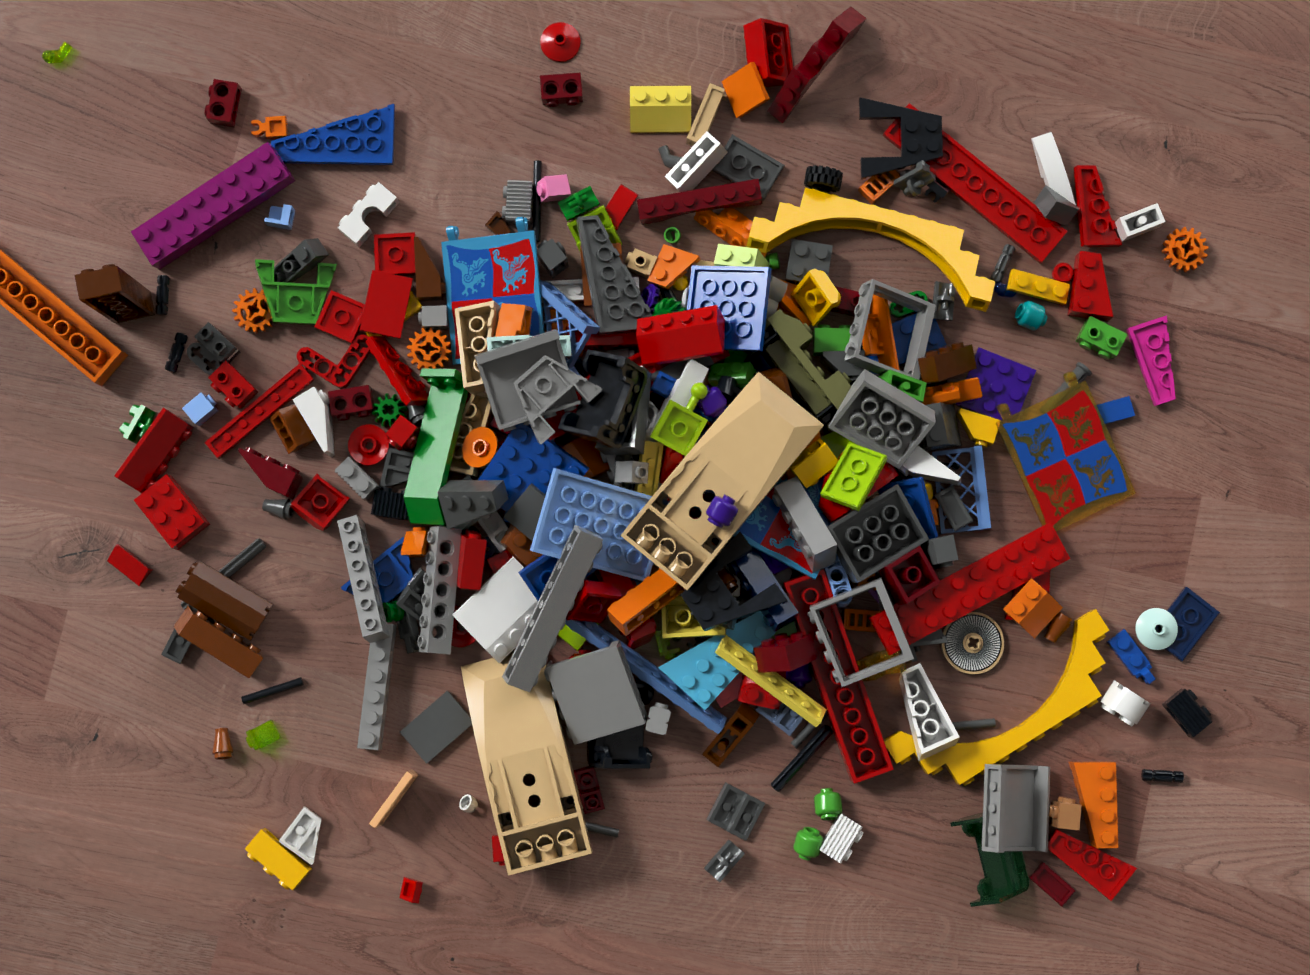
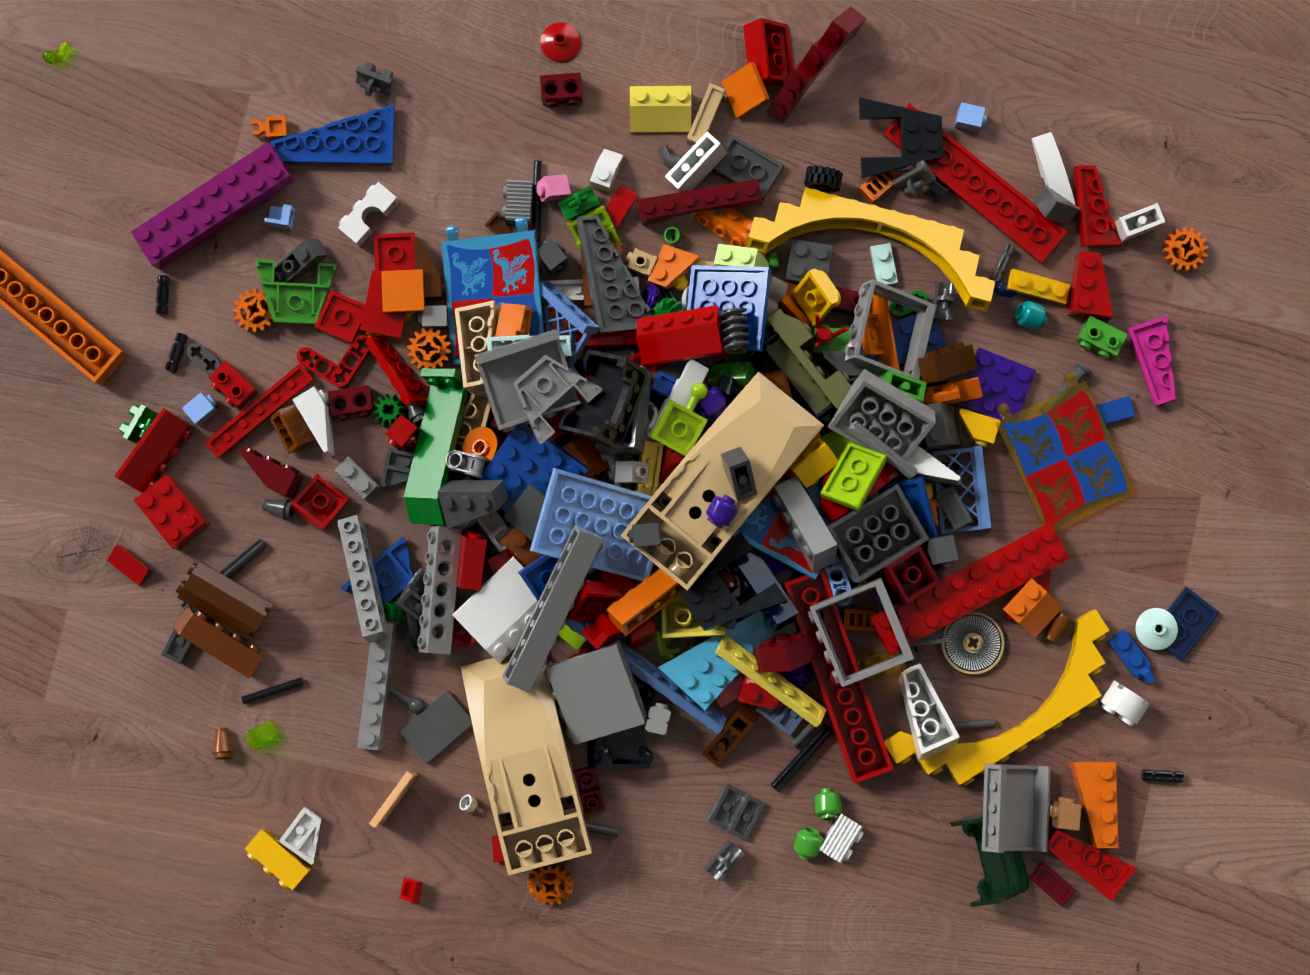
(114, 294): reddish brown brick -> none
(217, 343): dark grey hips -> none
(229, 103): dark red brick -> none
(359, 439): red dish -> none
(373, 81): none -> dark grey hips
(389, 504): black brick -> none
(403, 291): none -> orange tile
(415, 543): orange slope -> none
(416, 705): none -> dark grey bar
(469, 464): none -> light grey piece
(550, 883): none -> orange gear
(601, 632): none -> red panel
(606, 170): none -> white slope
(645, 534): none -> dark grey brick
(733, 330): none -> dark grey piece
(739, 473): none -> dark grey slope
(823, 334): none -> red plant
(879, 446): none -> light grey axle
(883, 264): none -> light aqua plate
(970, 117): none -> light blue brick
(1062, 272): red tile -> none
(1187, 712): black brick -> none

